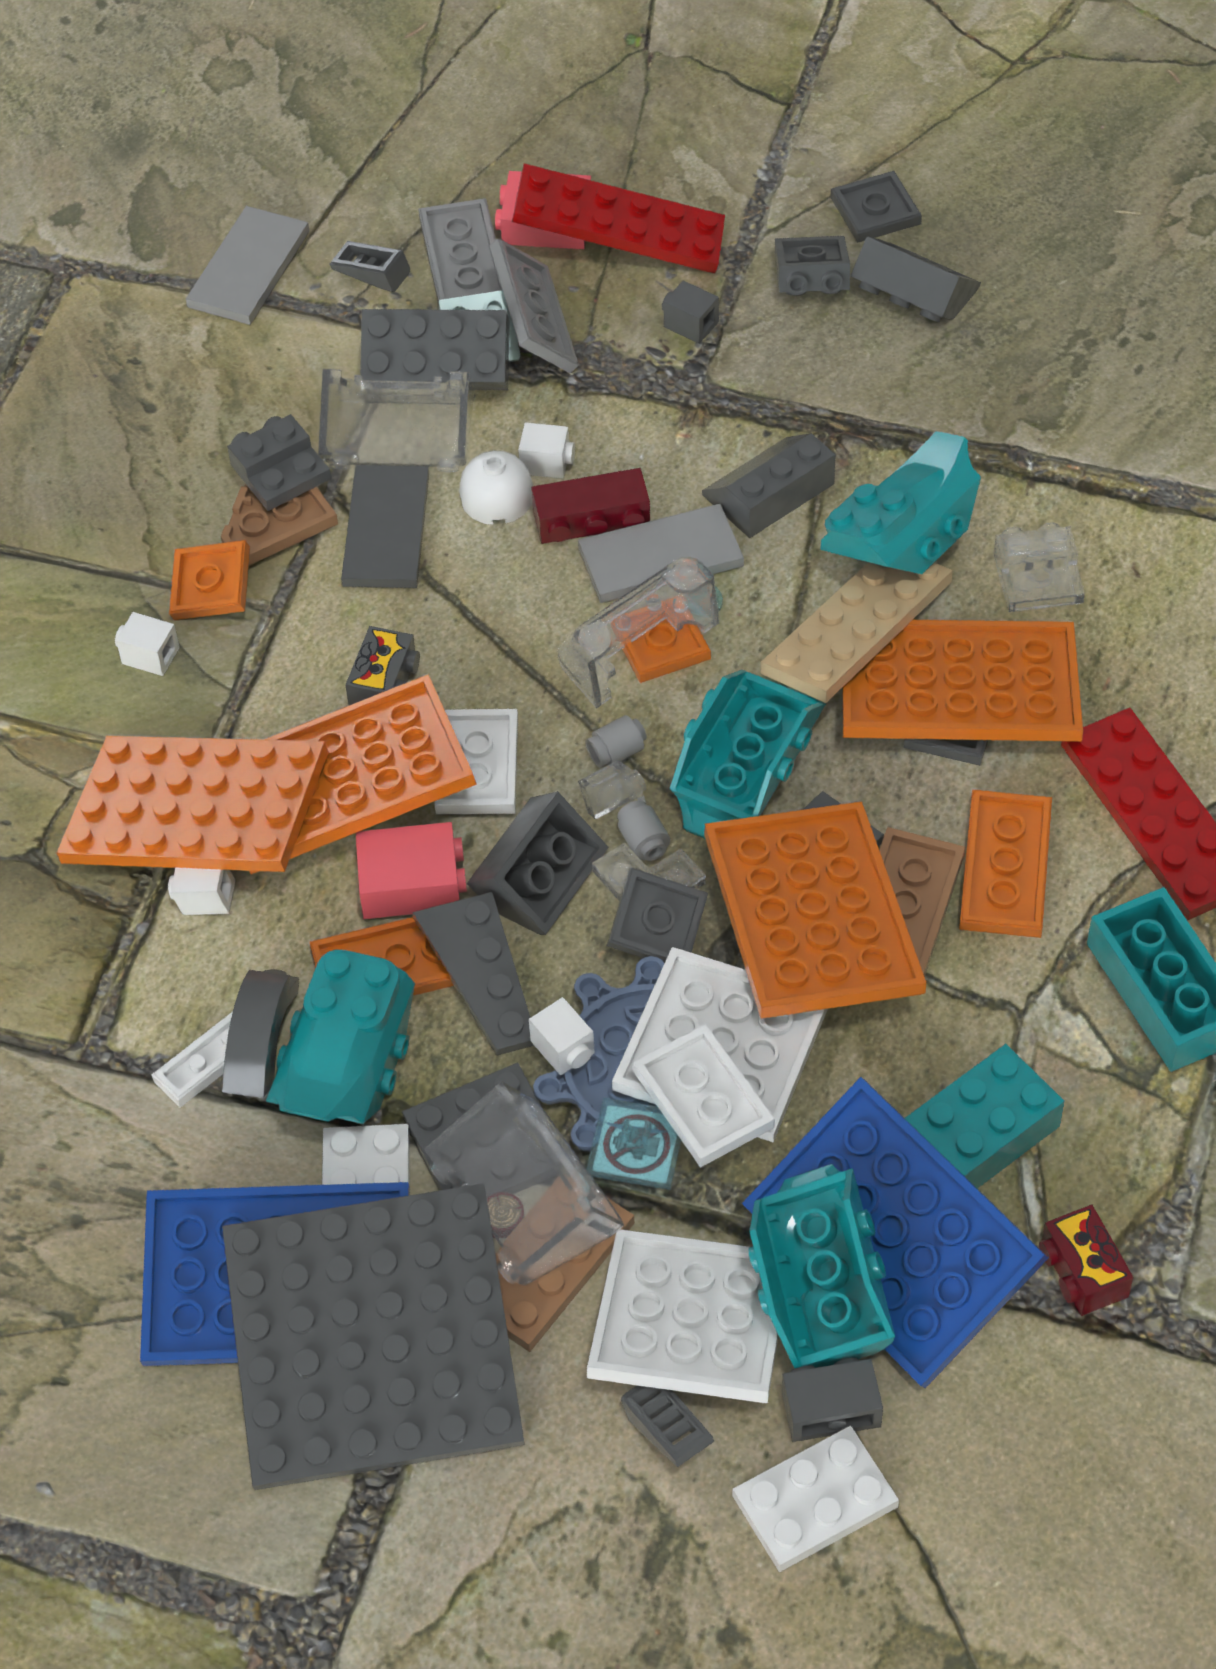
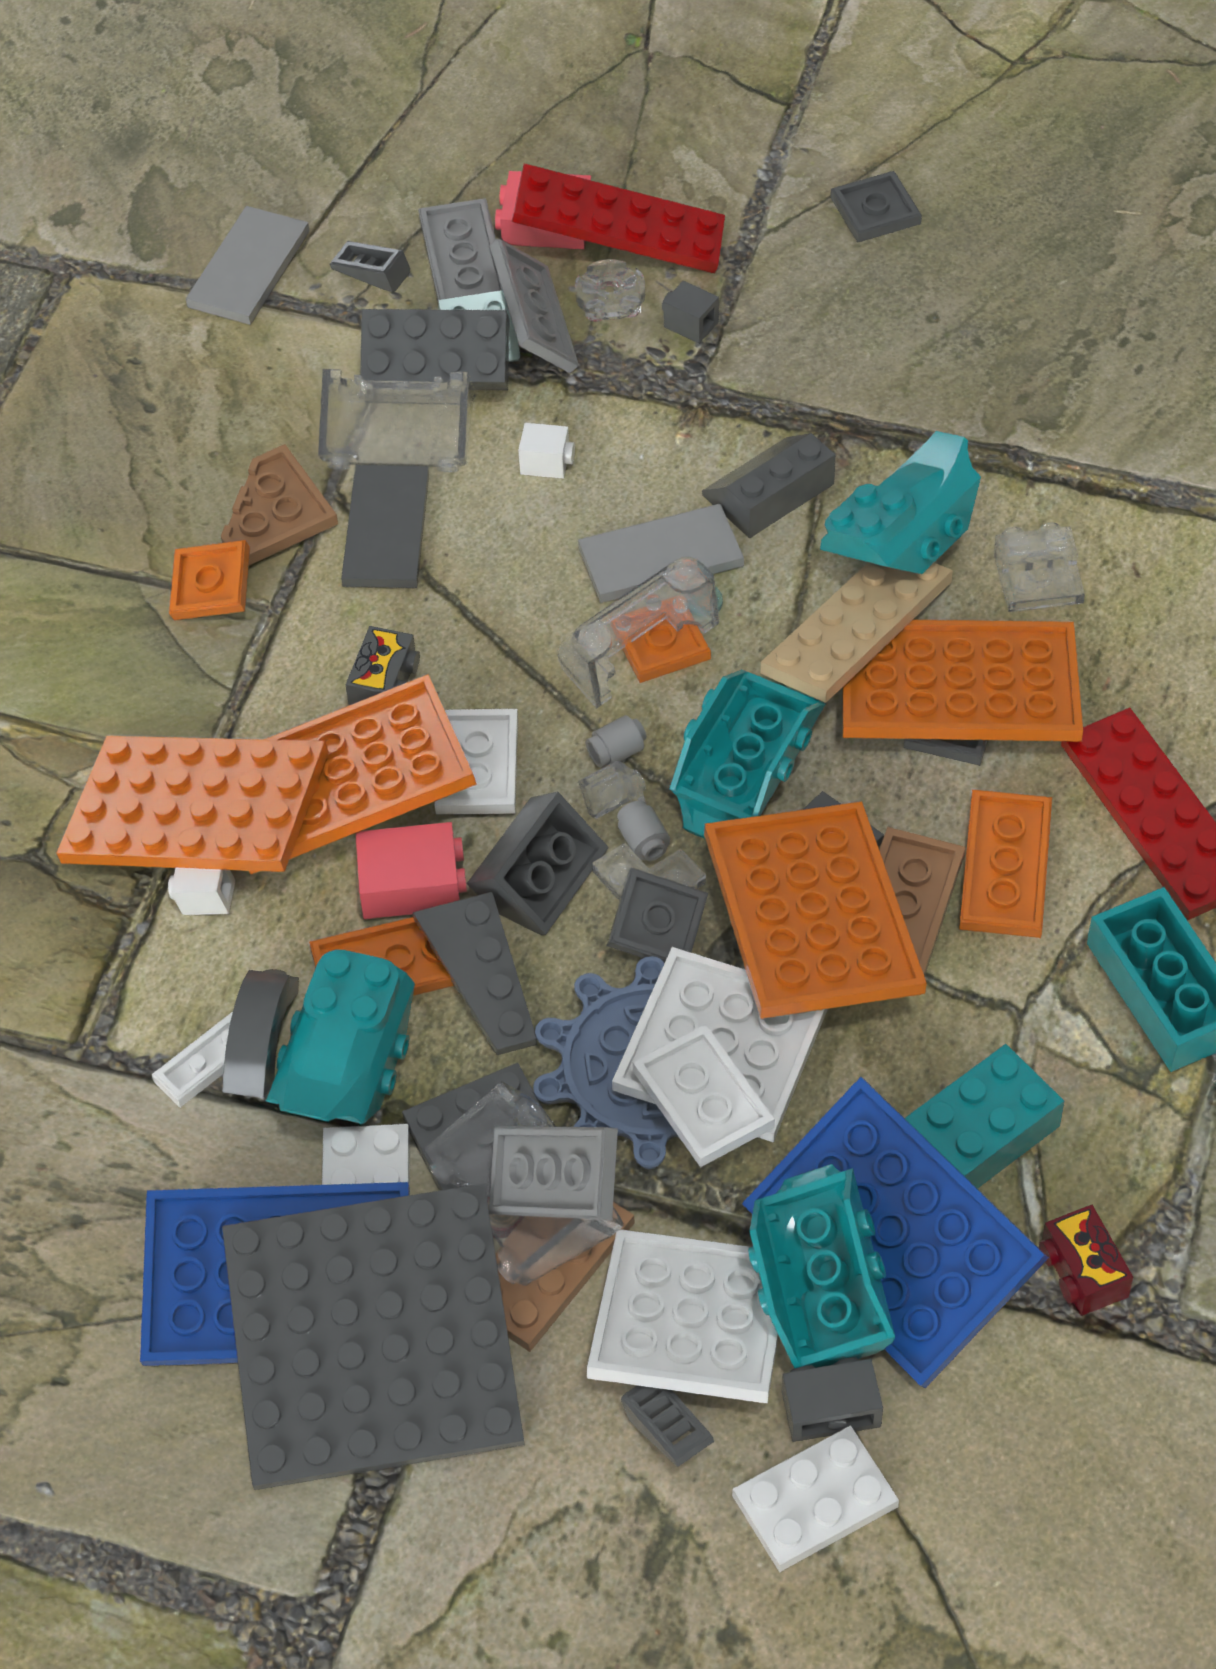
(147, 643): white brick -> none
(277, 461): dark grey plate -> none
(496, 487): white cylinder -> none
(553, 1172): none -> light grey tile
(562, 1036): white brick -> none
(590, 505): dark red brick -> none
(602, 305): none -> clear plate
(634, 1145): clear light blue piece -> none
(812, 264): dark grey plate -> none
(912, 279): dark grey slope -> none

